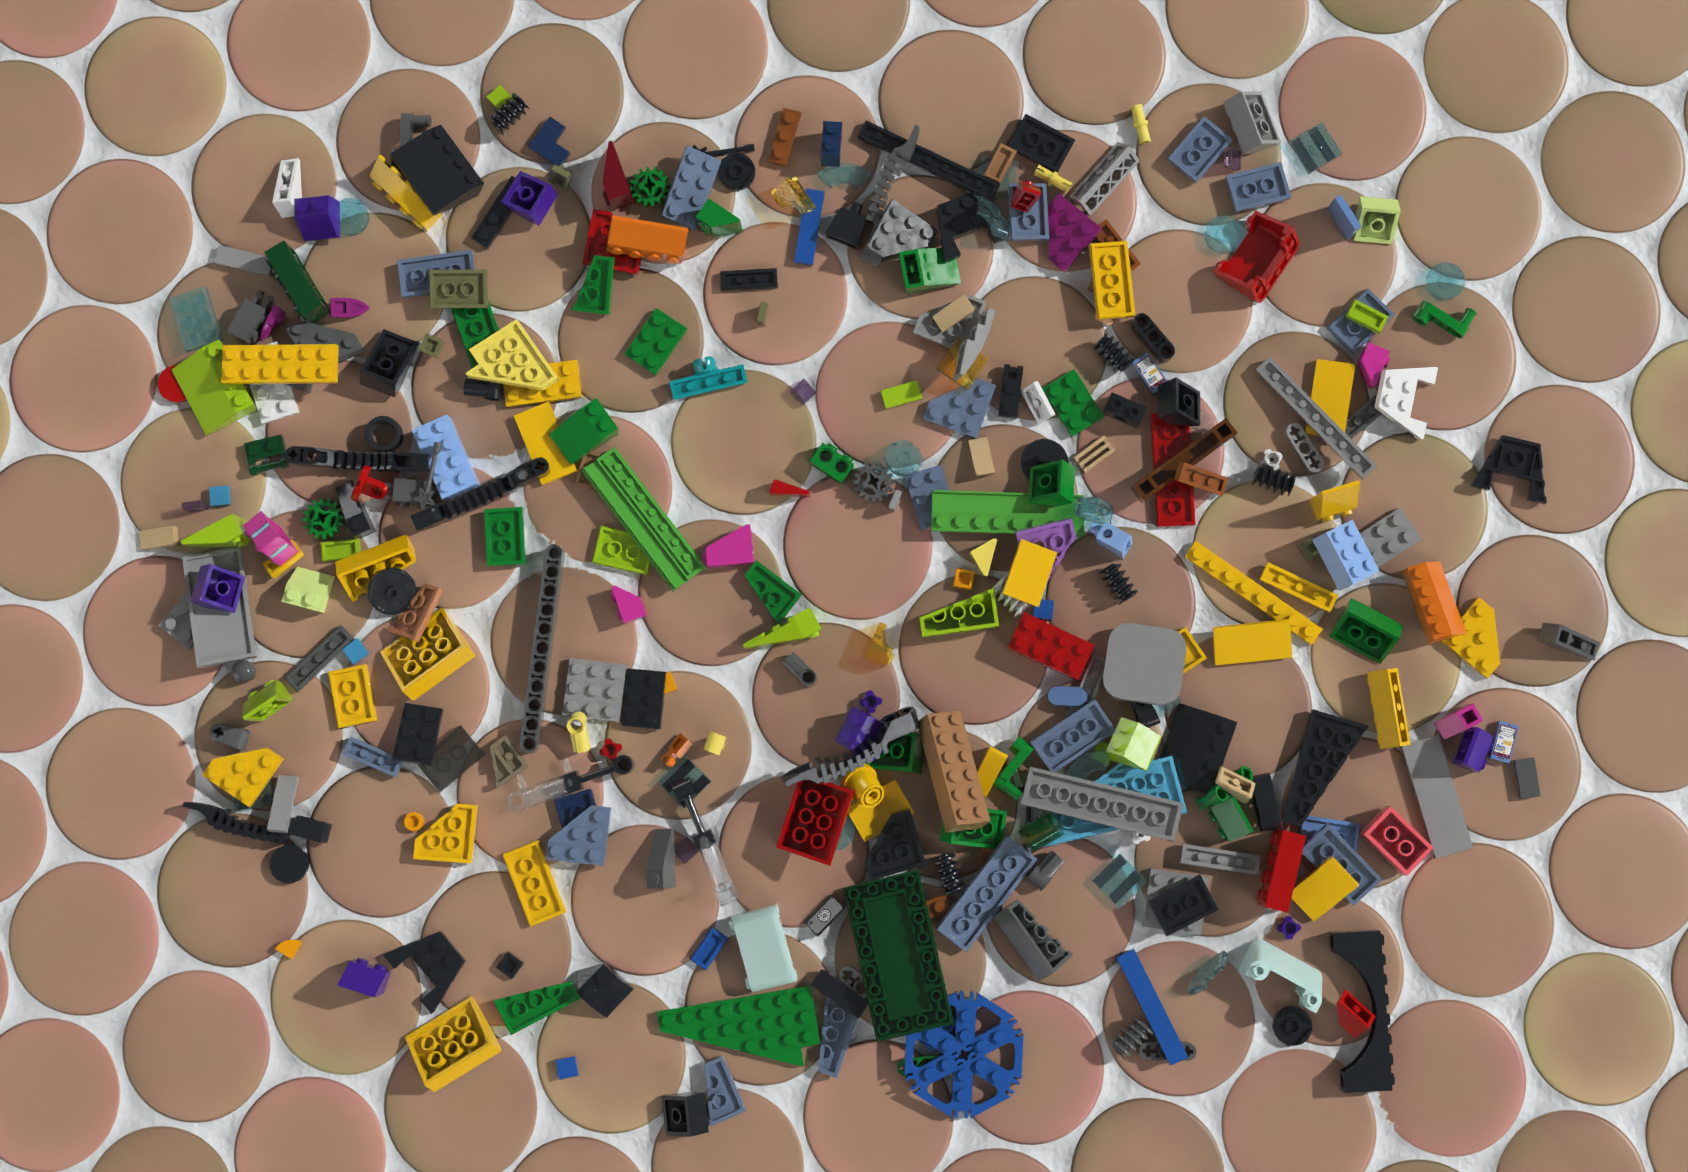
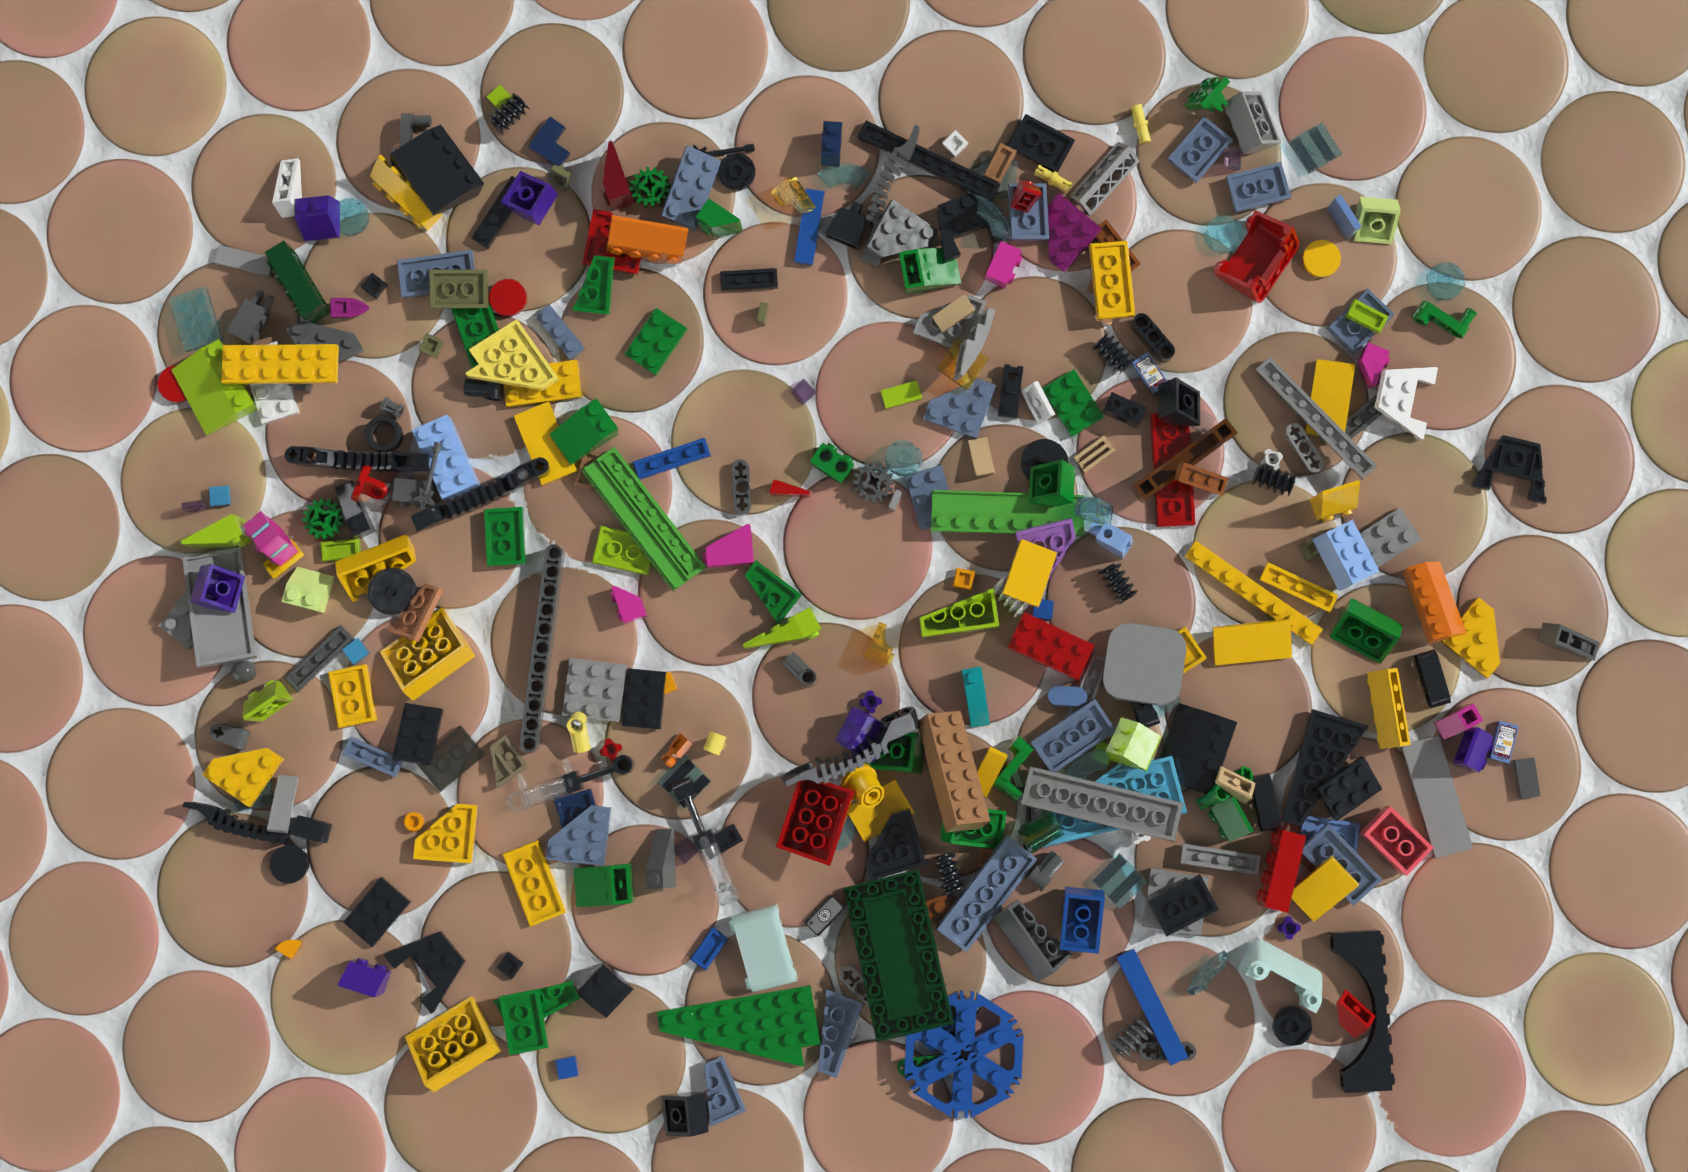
(159, 538): tan slope -> none
(265, 449): dark green plate -> none
(275, 318): magenta plate -> none
(374, 286): none -> black tile
(377, 912): none -> black plate
(388, 363): black slope -> none
(392, 408): none -> dark grey bush
(508, 297): none -> red tile
(524, 1021): none -> green plate
(560, 332): none -> sand blue plate
(604, 885): none -> green slope
(671, 459): none -> blue tile
(707, 379): teal plate -> none
(728, 838): none -> black tile
(735, 473): none -> dark grey beam
(785, 137): dark orange plate -> none
(840, 993): black tile -> none
(955, 144): none -> white plate
(975, 696): none -> teal slope
(983, 556): light yellow slope -> none
(1003, 264): none -> dark pink brick
(1082, 919): none -> blue slope
(1208, 95): none -> green plate
(1321, 258): none -> yellow tile
(1348, 788): none -> black plate
(1432, 678): none -> black beam

